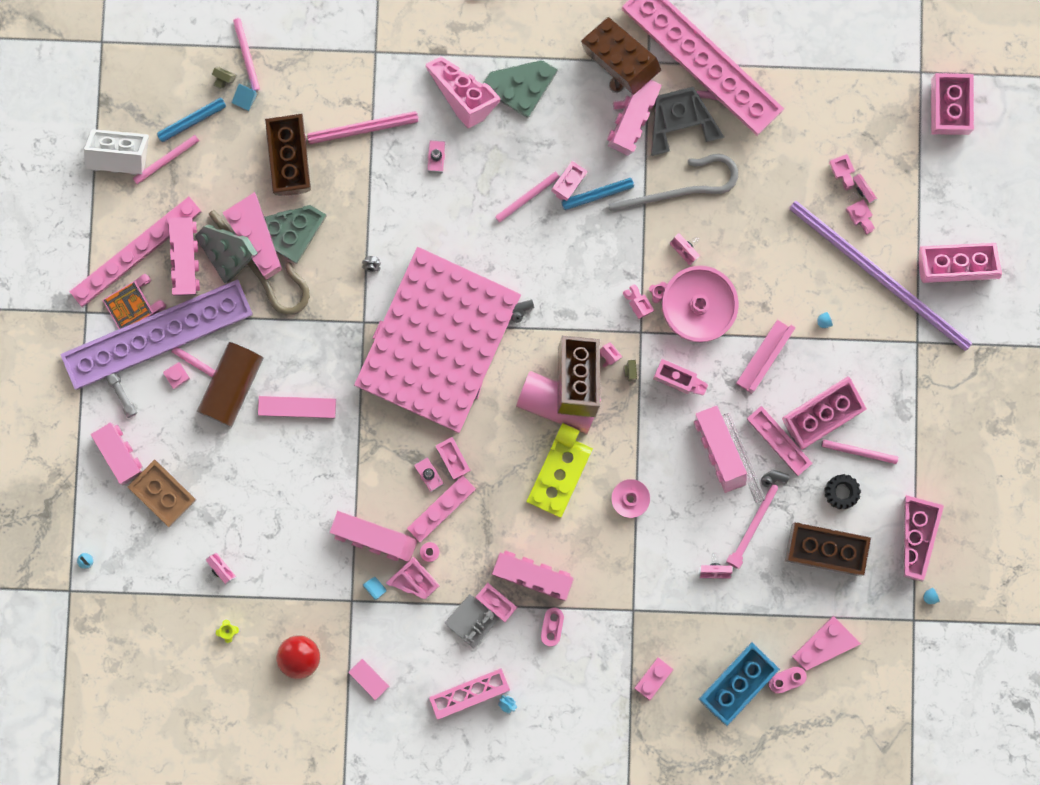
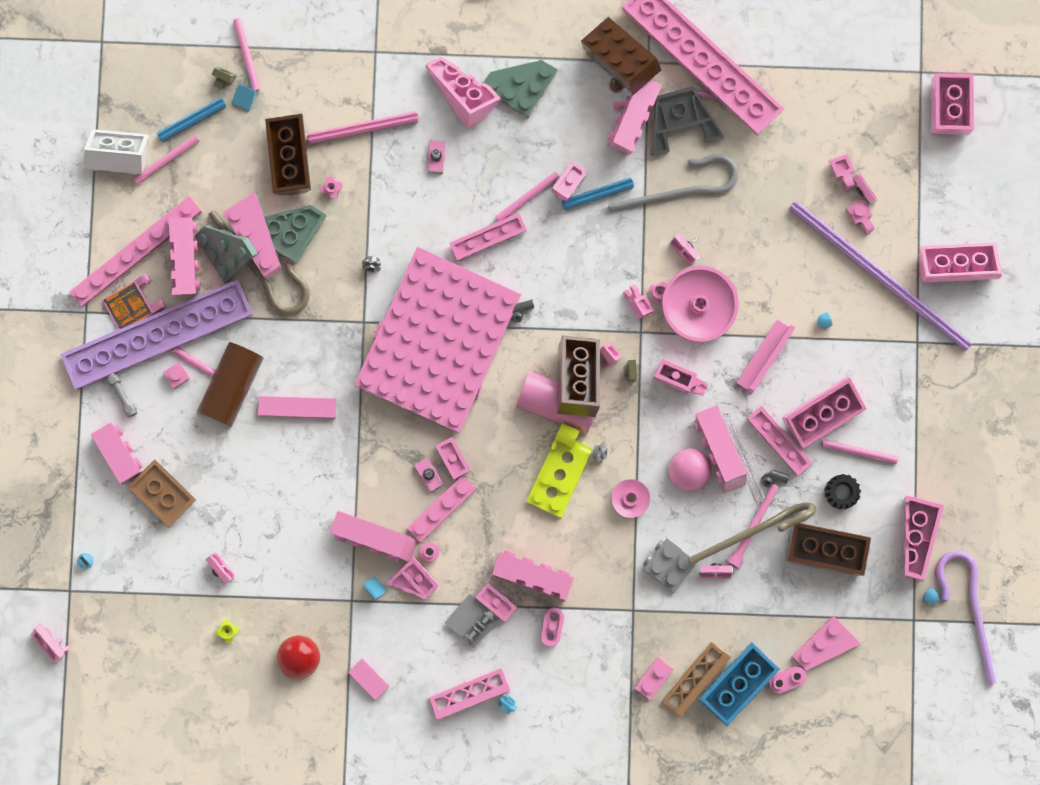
(46, 642): none -> bright pink plate
(331, 192): none -> bright pink plate
(488, 237): none -> bright pink plate
(600, 452): none -> light grey plate
(668, 565): none -> light grey plate
(689, 469): none -> bright pink piece
(701, 684): none -> medium nougat fence
(810, 507): none -> dark tan piece
(974, 603): none -> lavender piece

